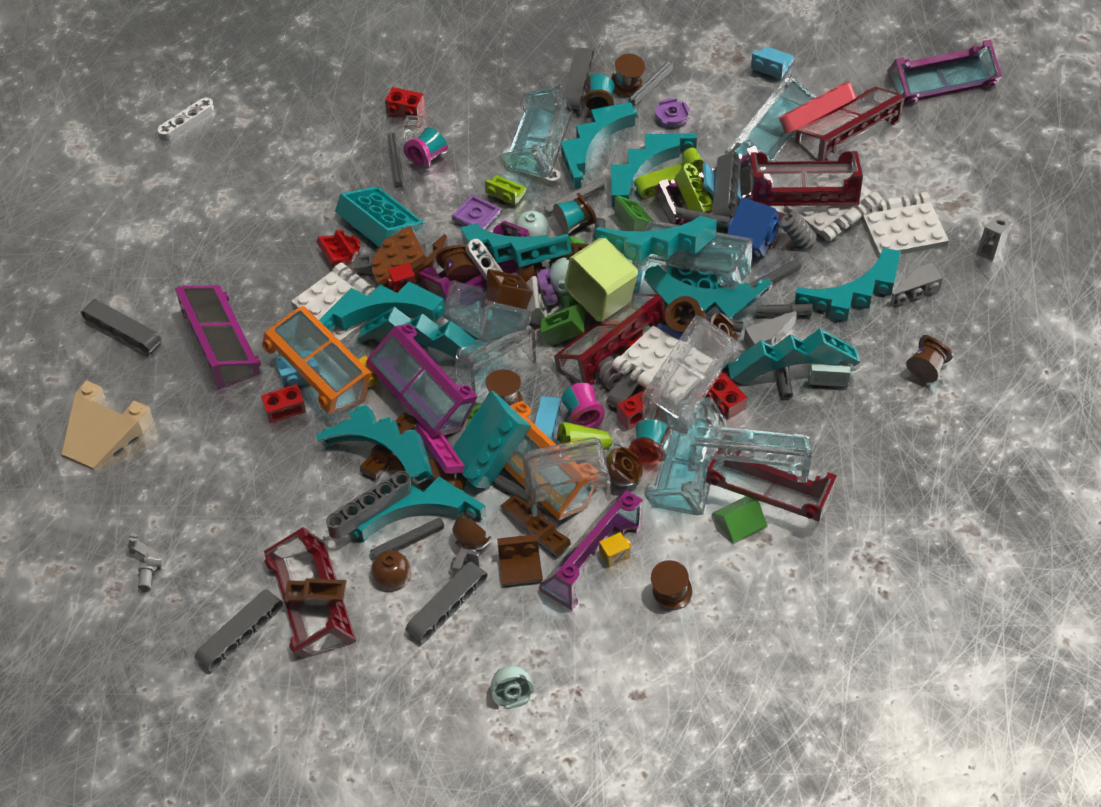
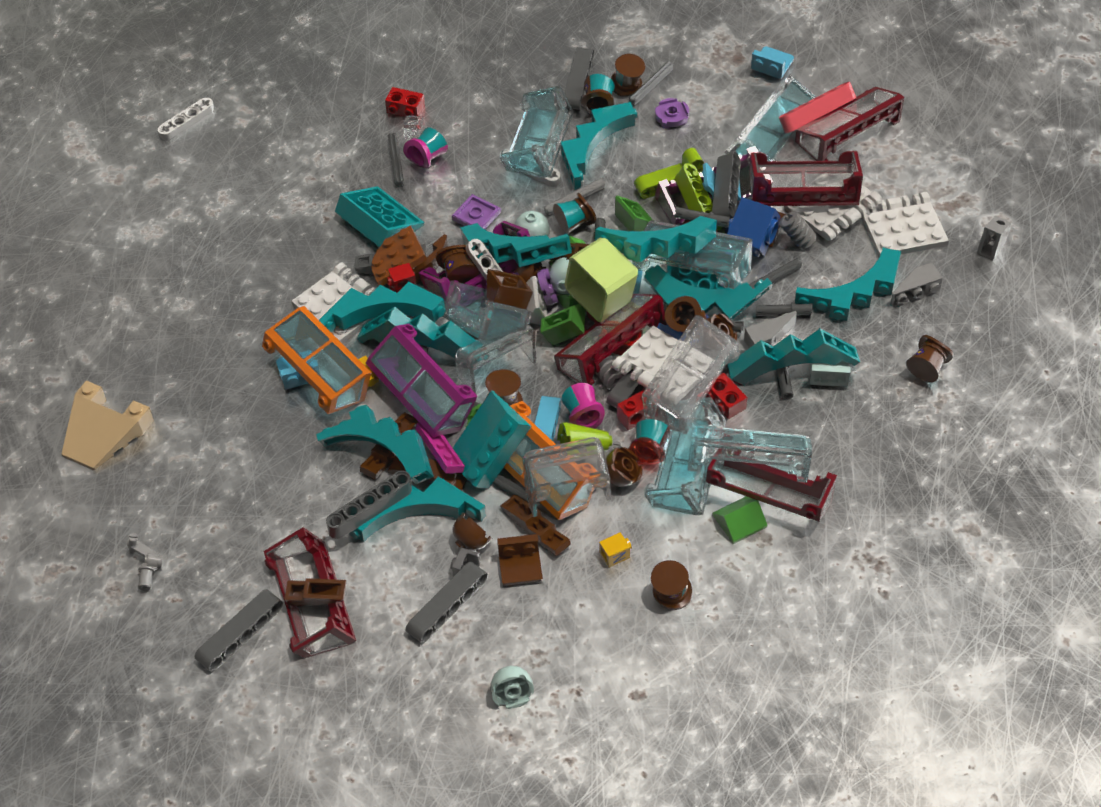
(121, 326): dark grey beam -> none
(218, 334): windscreen -> none
(283, 403): red brick -> none
(339, 247): red slope -> none
(390, 571): reddish brown cylinder -> none
(409, 537): dark grey axle -> none
(504, 189): lime bracket -> none
(619, 515): magenta windscreen -> none
(657, 150): teal arch -> none
(945, 72): windscreen -> none

